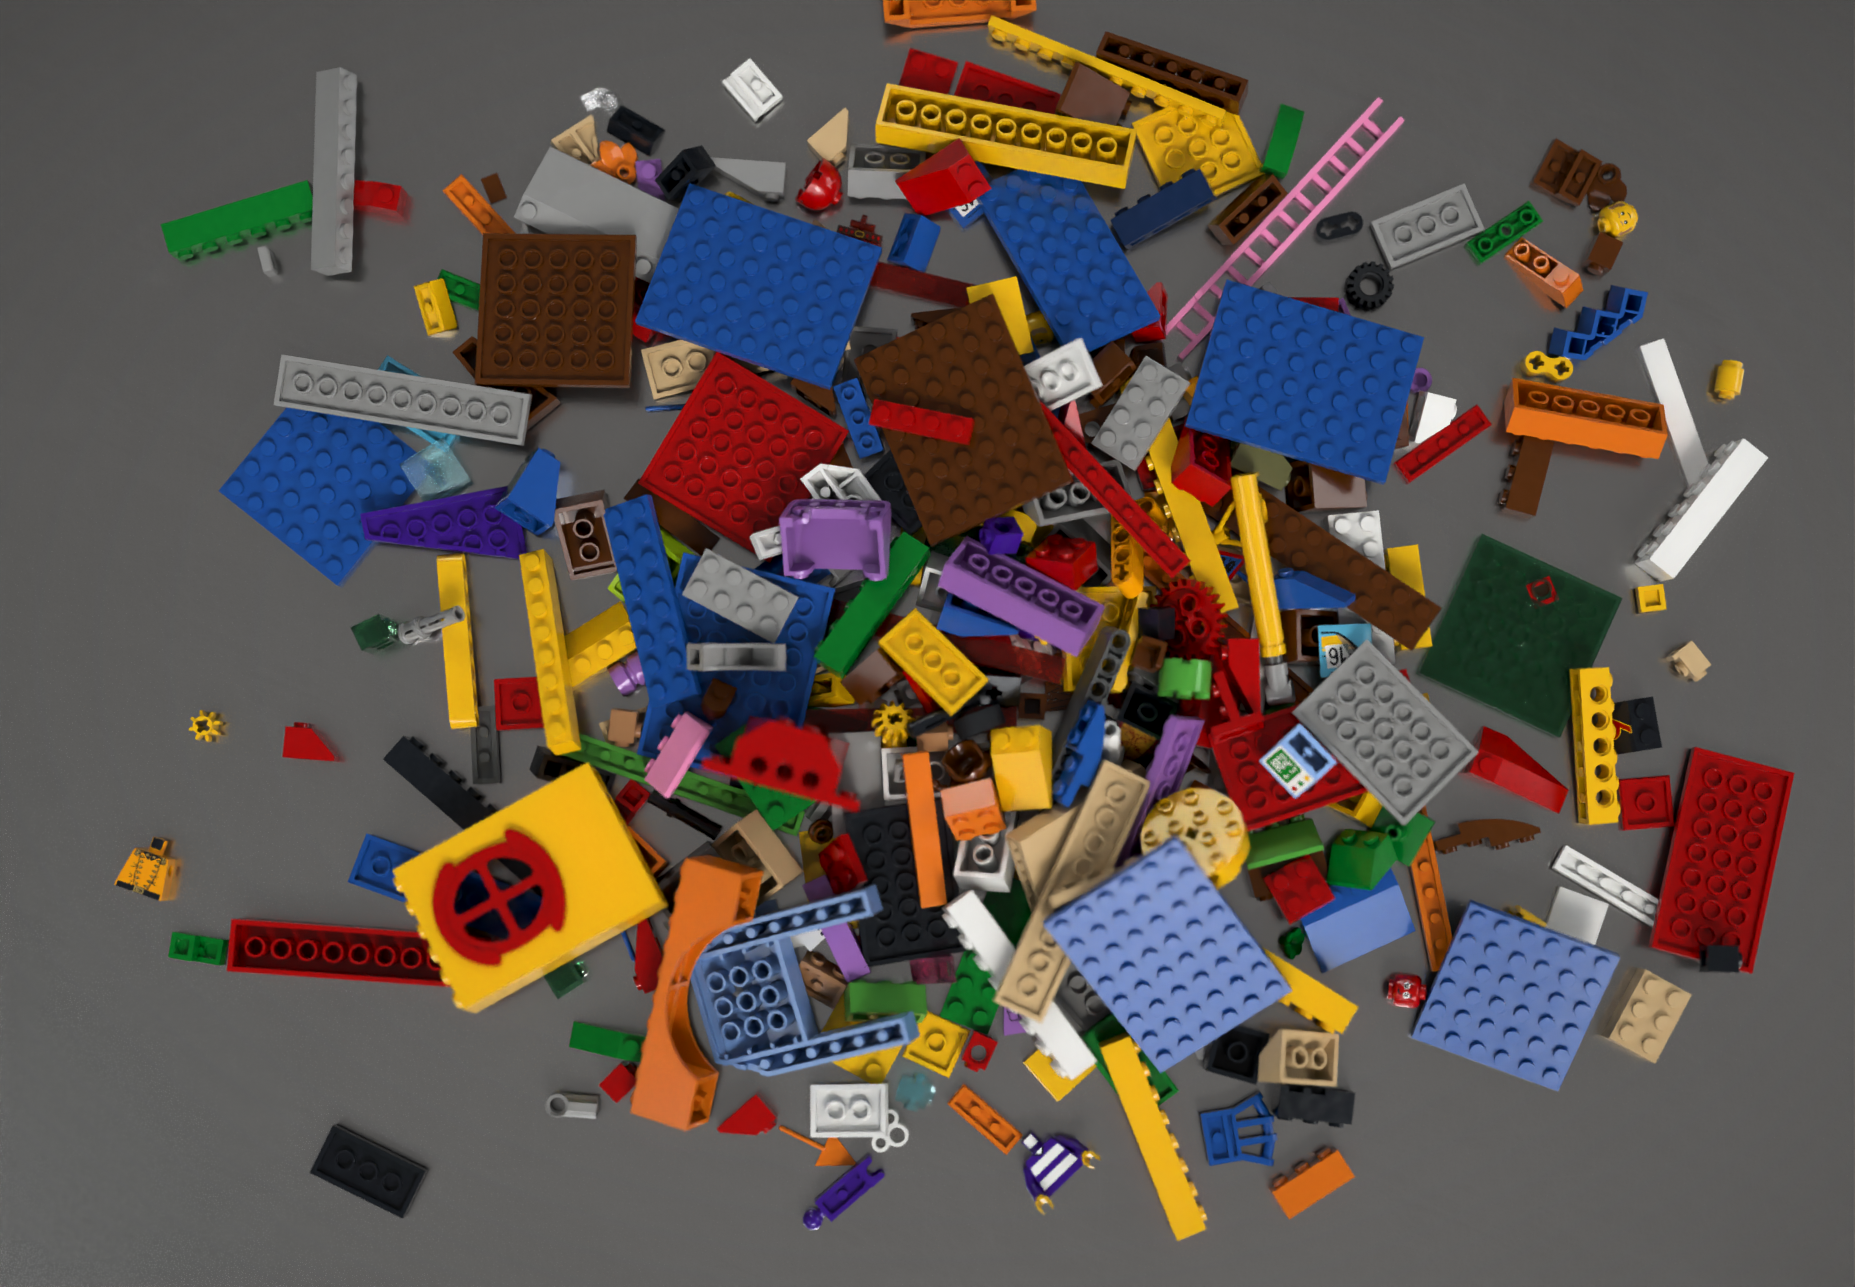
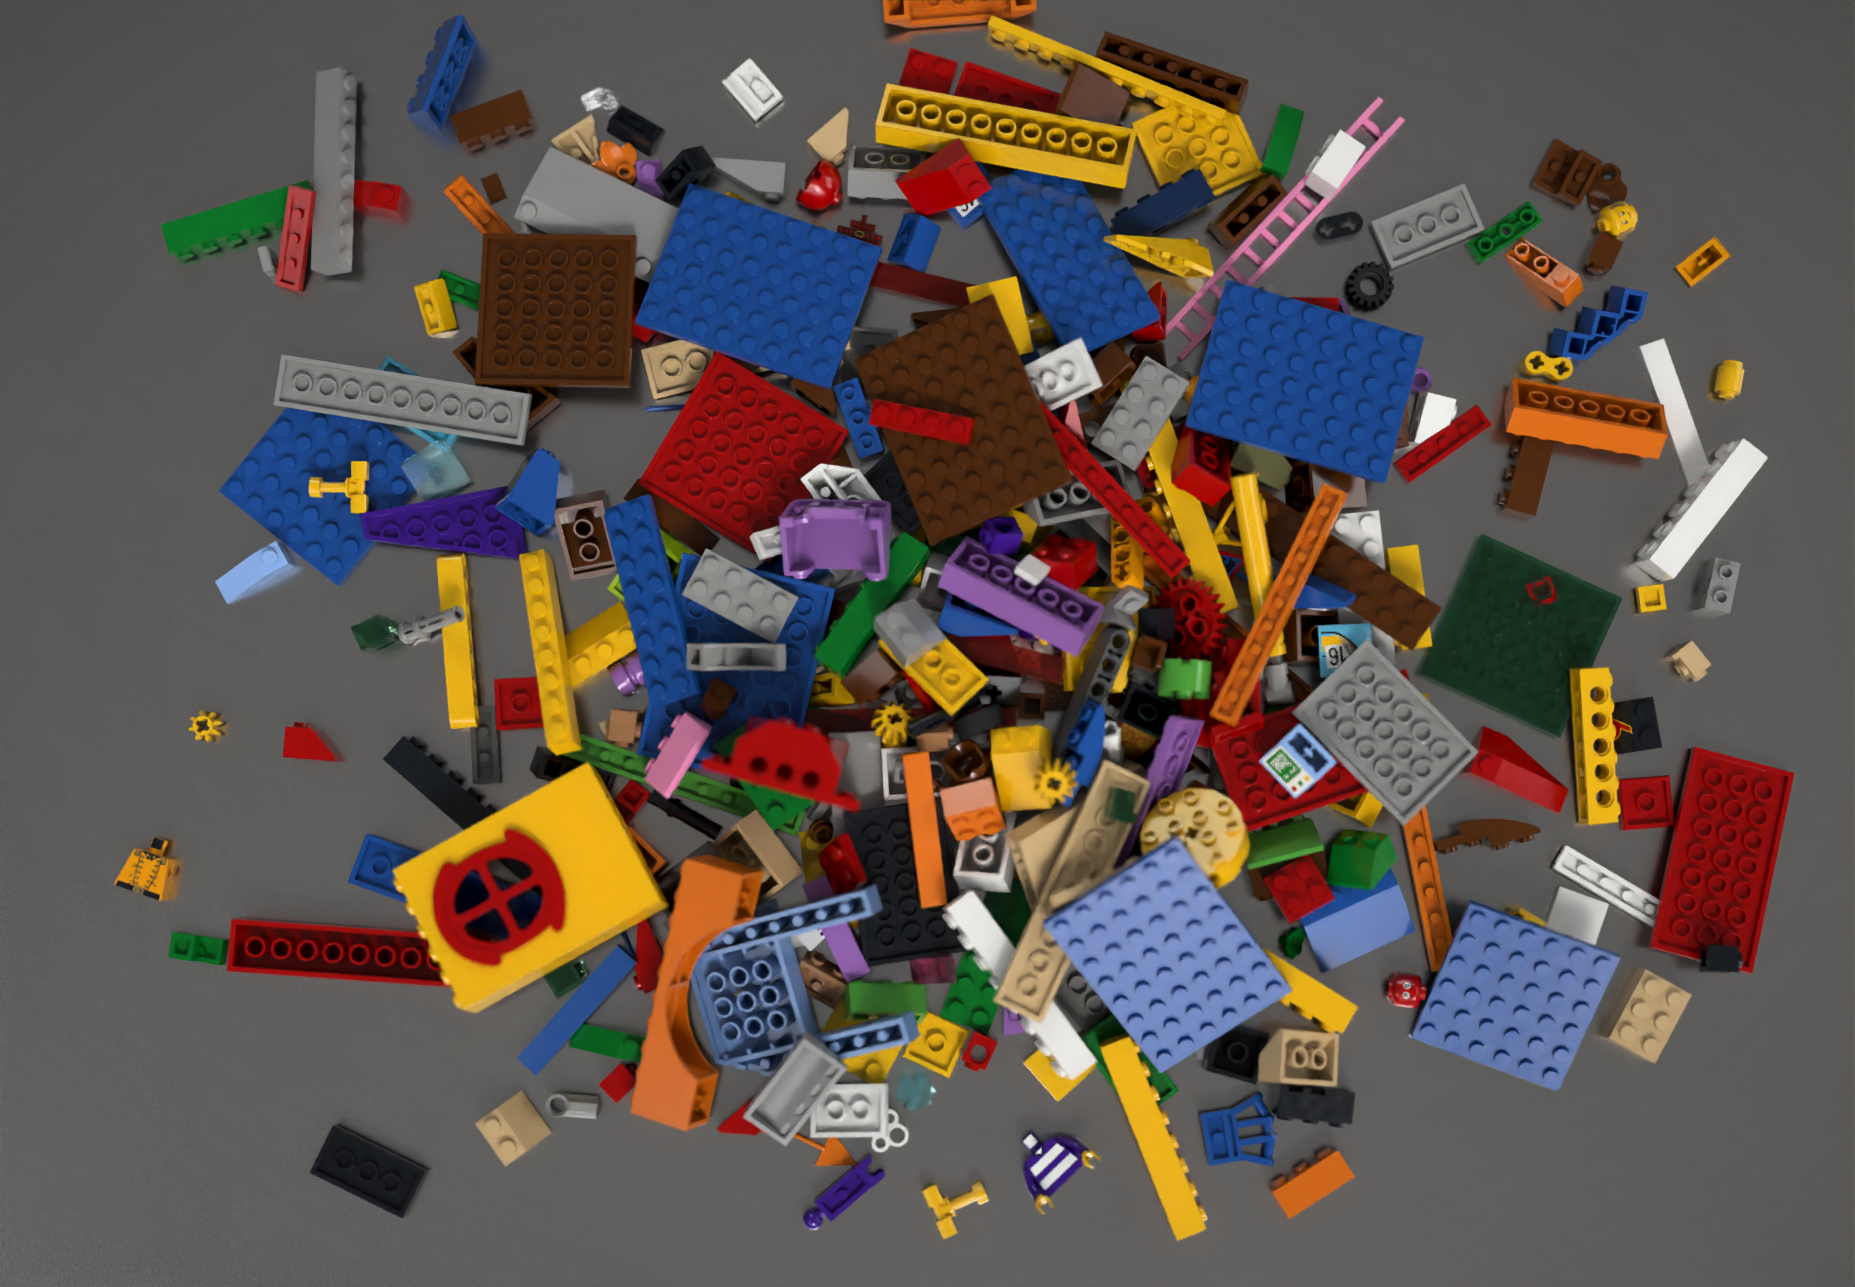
(255, 571): none -> light blue slope
(295, 238): none -> red plate
(352, 487): none -> yellow bar
(442, 74): none -> blue slope
(492, 120): none -> reddish brown brick
(513, 1128): none -> tan slope
(577, 1009): none -> blue tile
(795, 1089): none -> light grey slope
(907, 631): none -> light grey slope
(945, 1208): none -> yellow bar
(985, 1119): orange tile -> none
(1032, 569): none -> white tile
(1051, 789): none -> yellow gear
(1120, 805): none -> clear green panel
(1122, 607): none -> light grey slope
(1178, 256): none -> yellow wedge
(1278, 605): none -> orange plate
(1337, 160): none -> white brick
(1405, 839): green tile -> none
(1703, 261): none -> light orange slope
(1718, 586): none -> light grey brick

